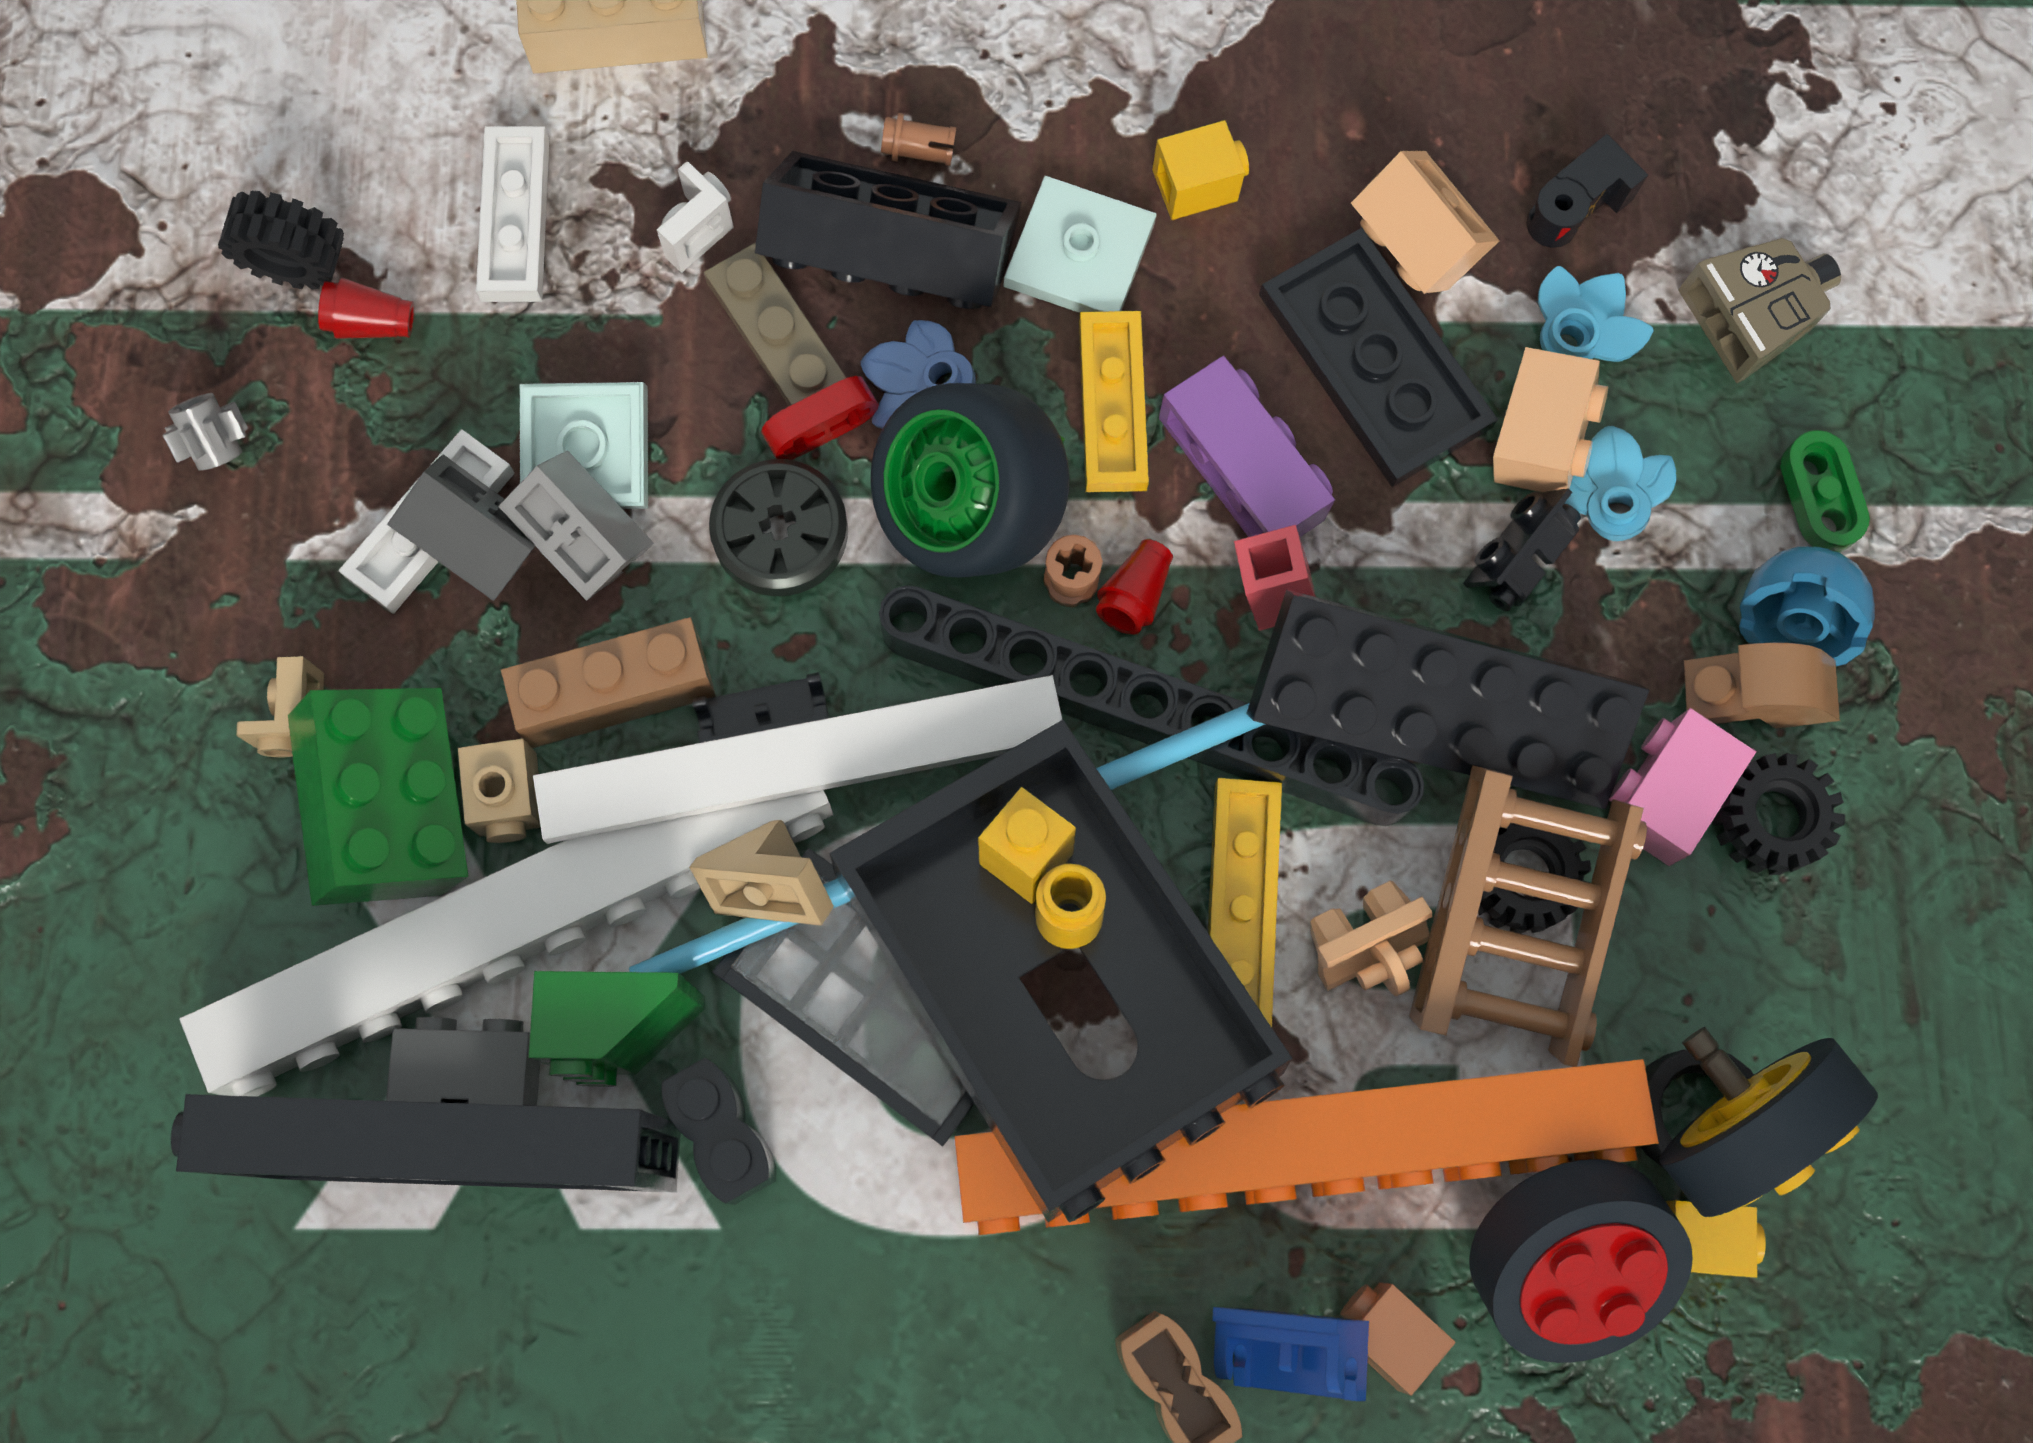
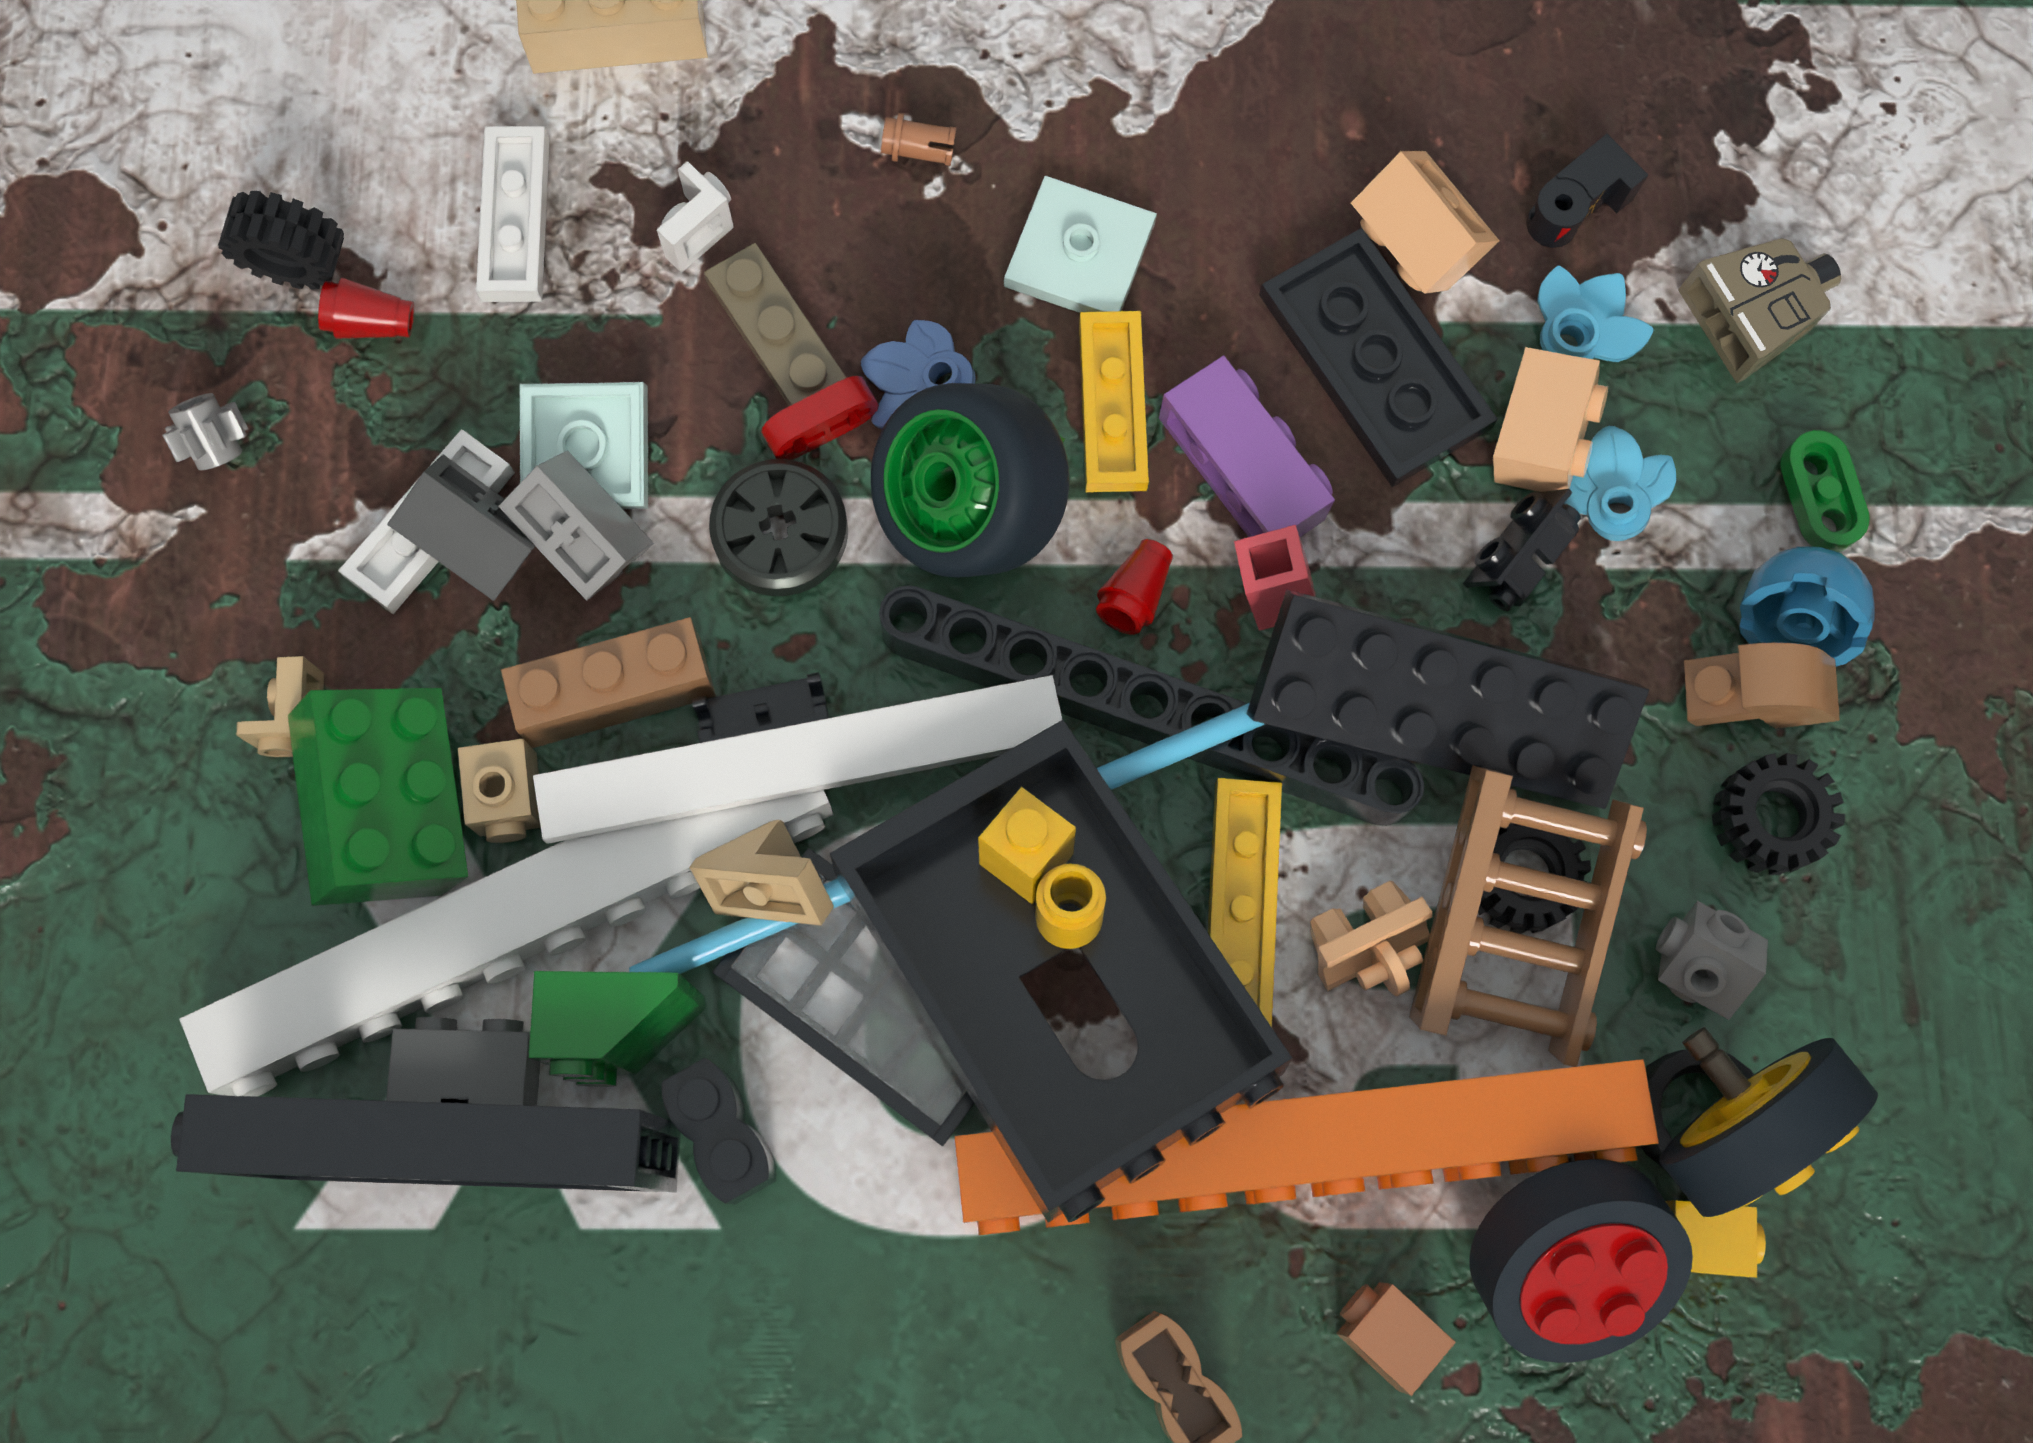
(886, 229): black slope -> none
(1060, 556): nougat bush -> none
(1199, 169): yellow brick -> none
(1292, 1352): blue hinge -> none
(1682, 782): bright pink brick -> none
(1711, 959): none -> light grey brick

